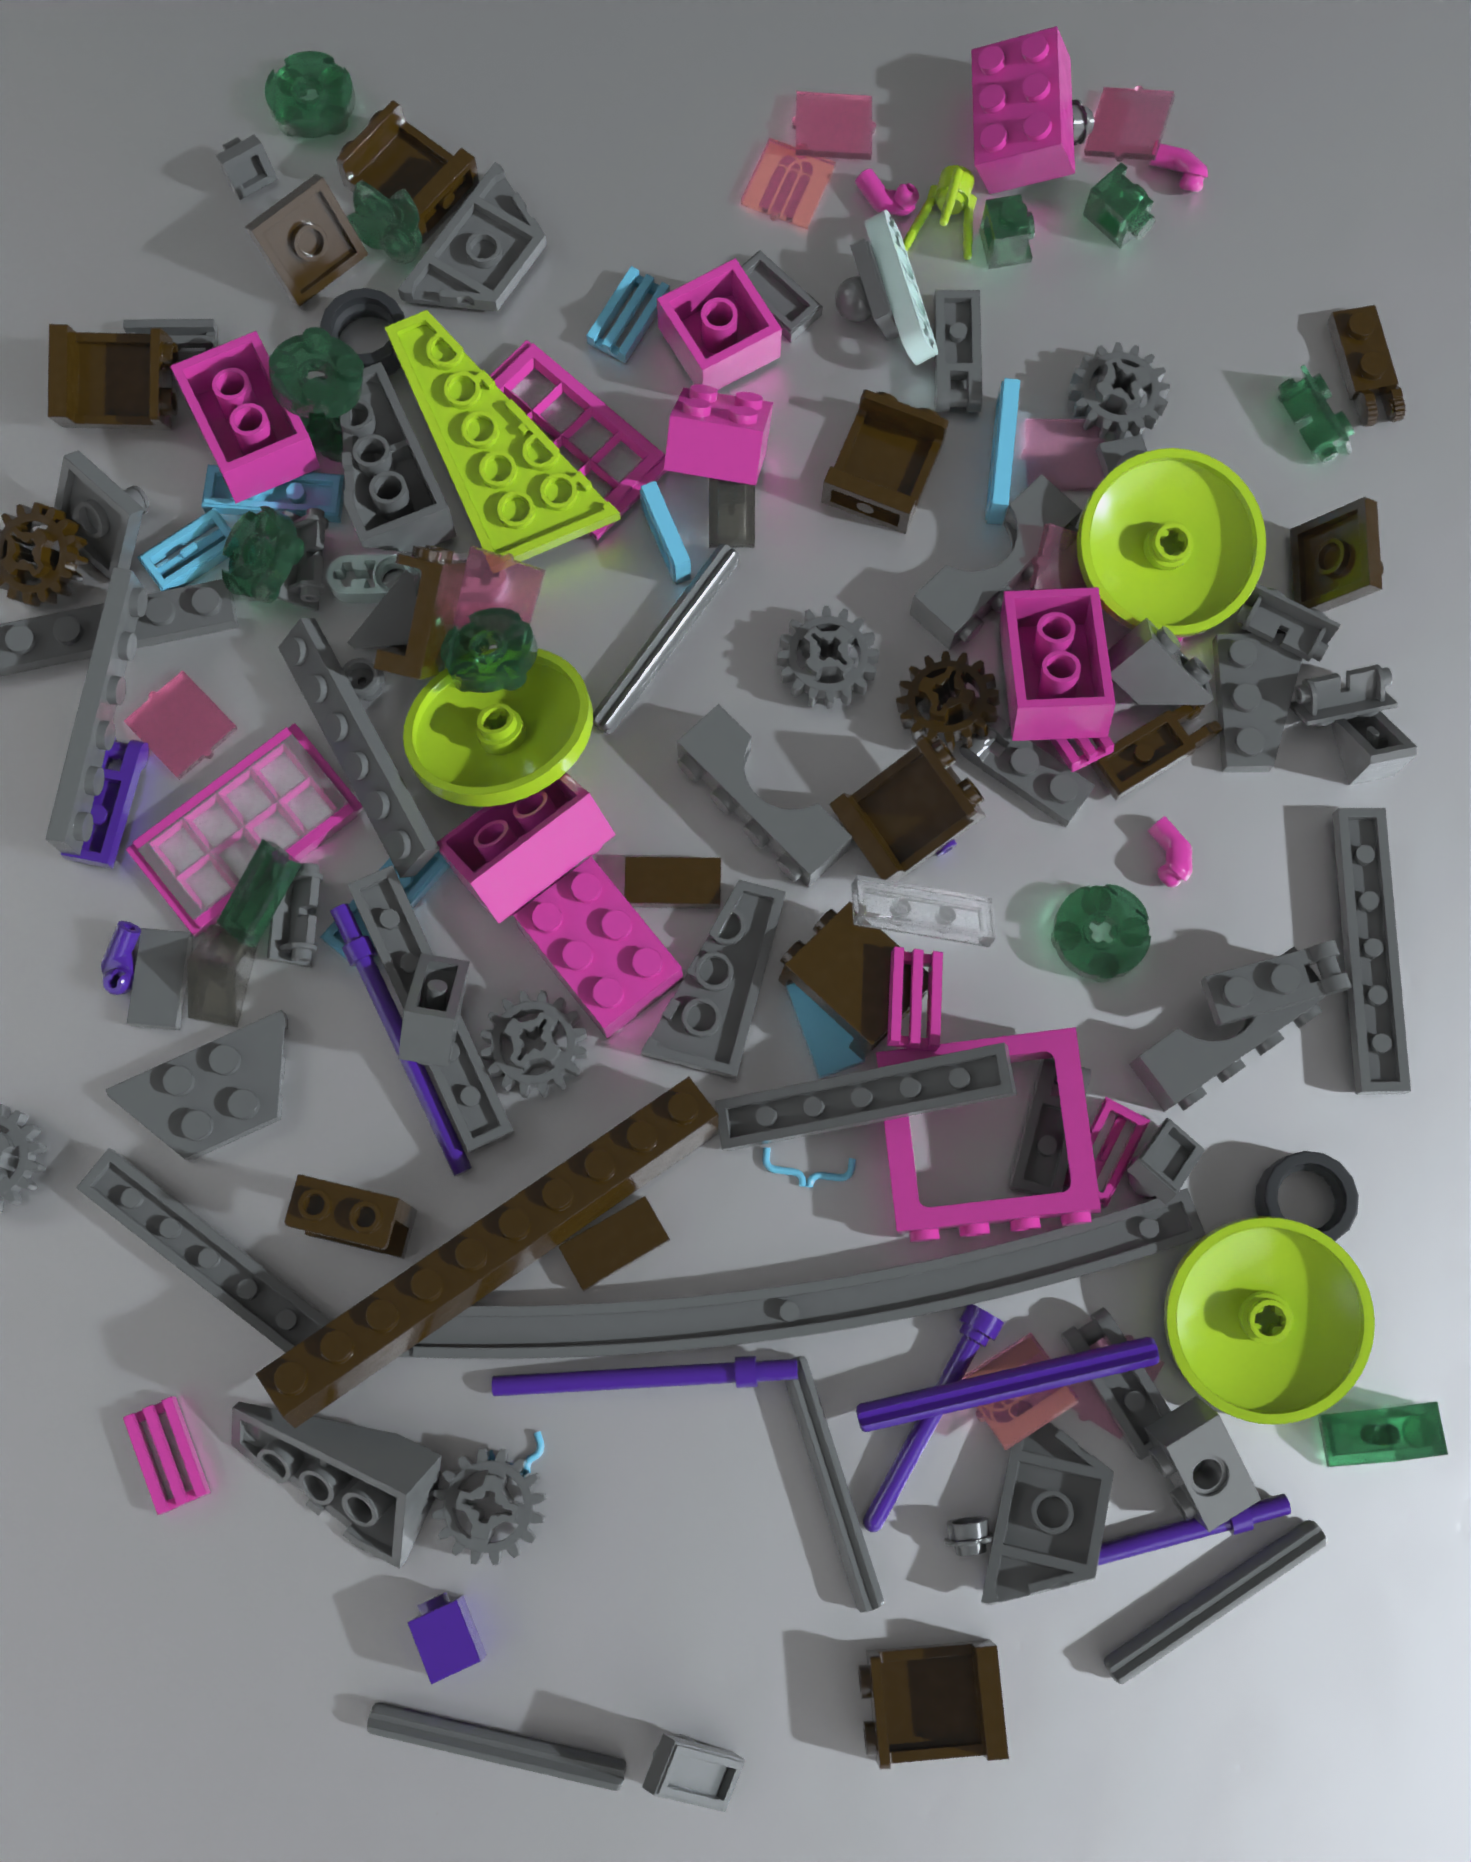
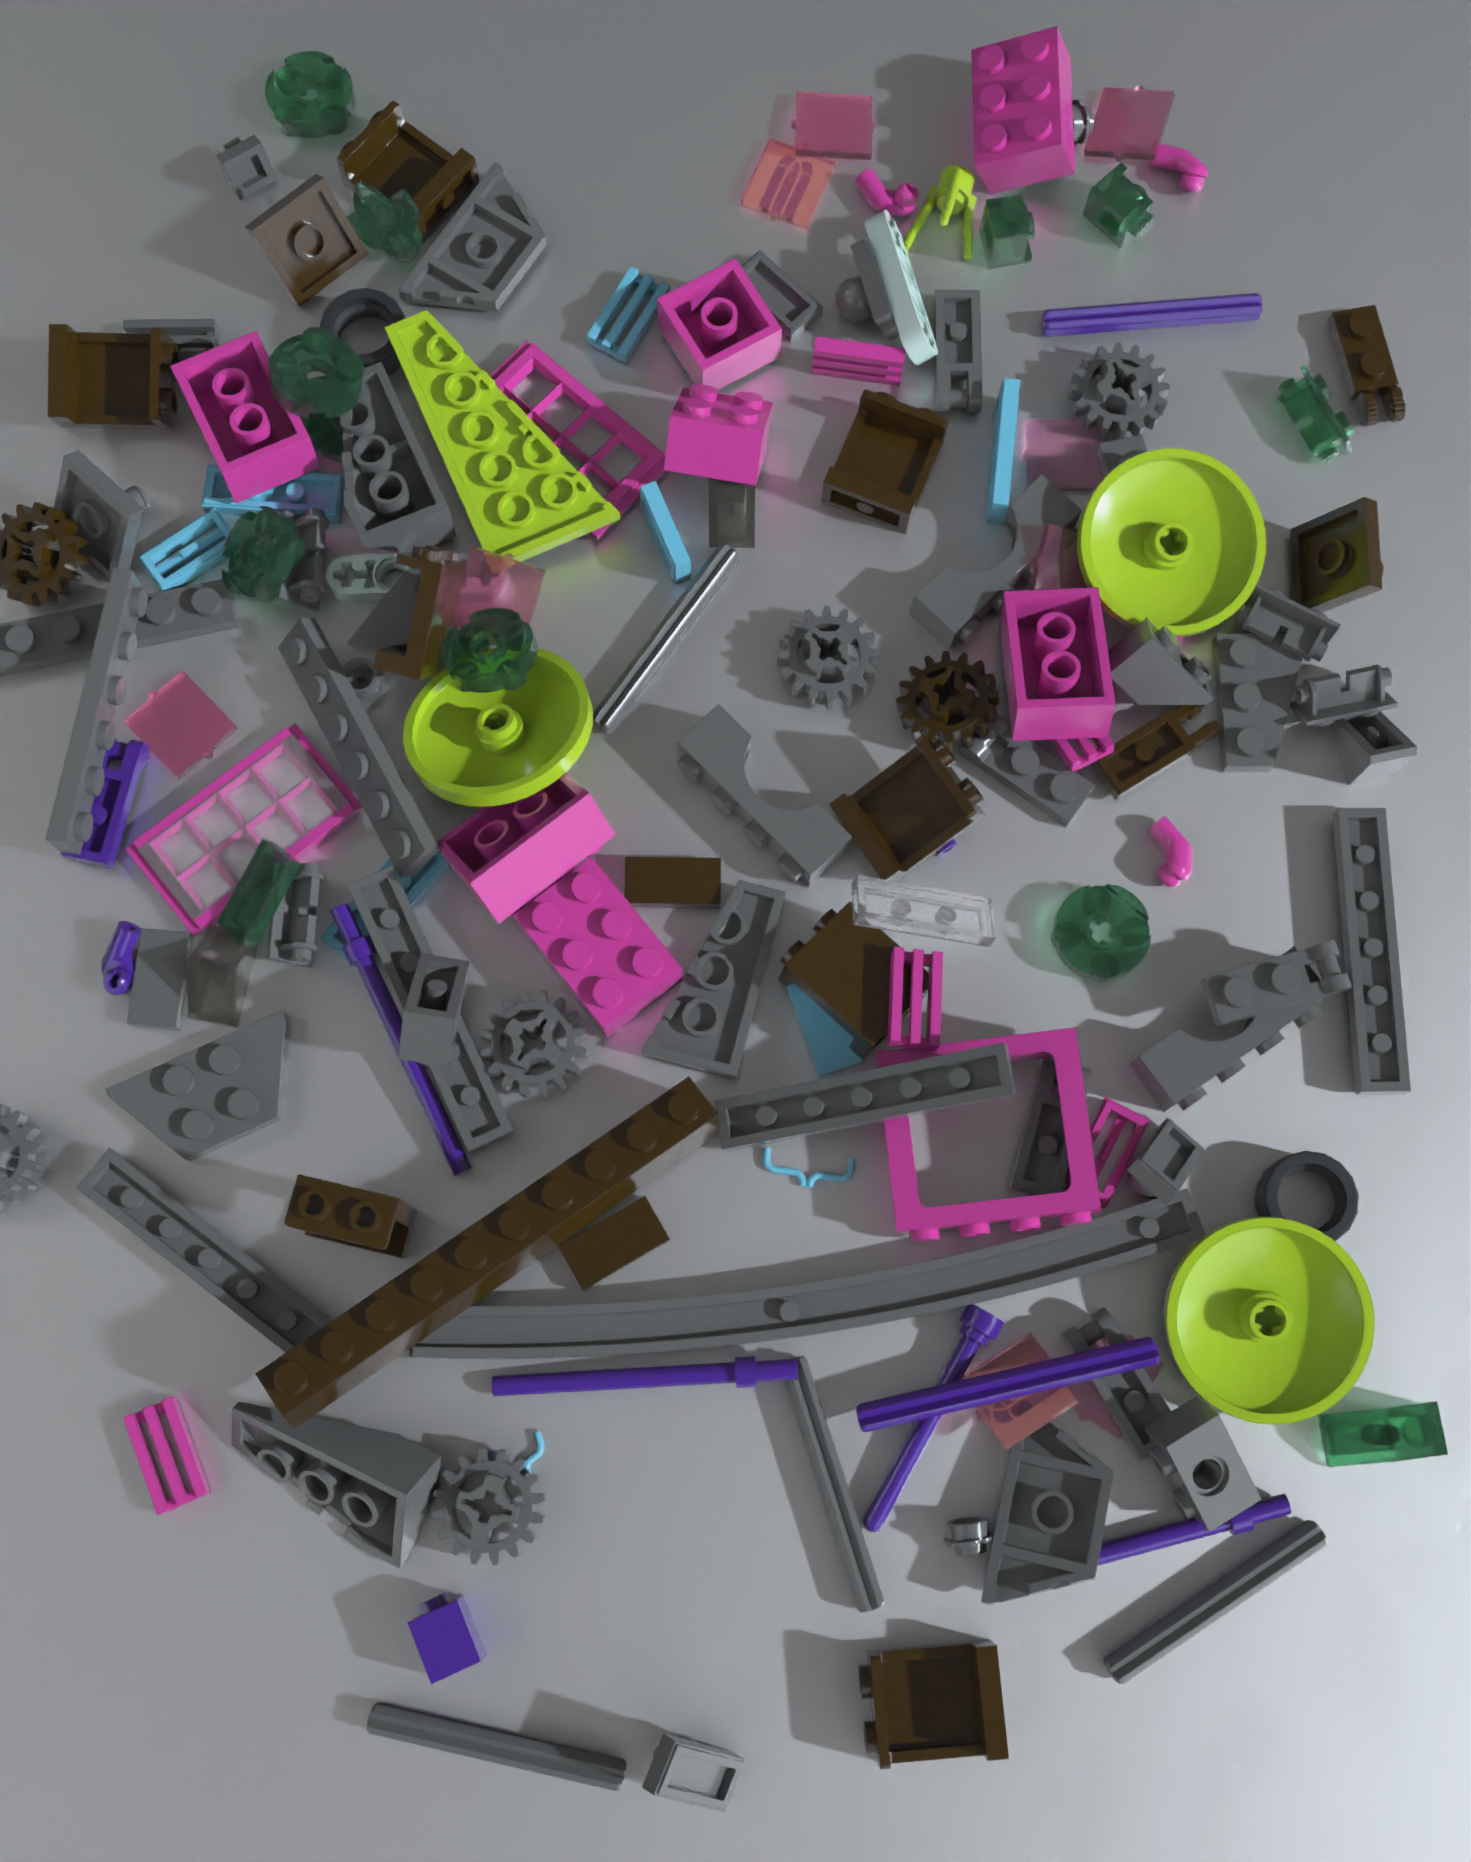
(858, 361): none -> dark pink tile
(1151, 314): none -> dark purple axle

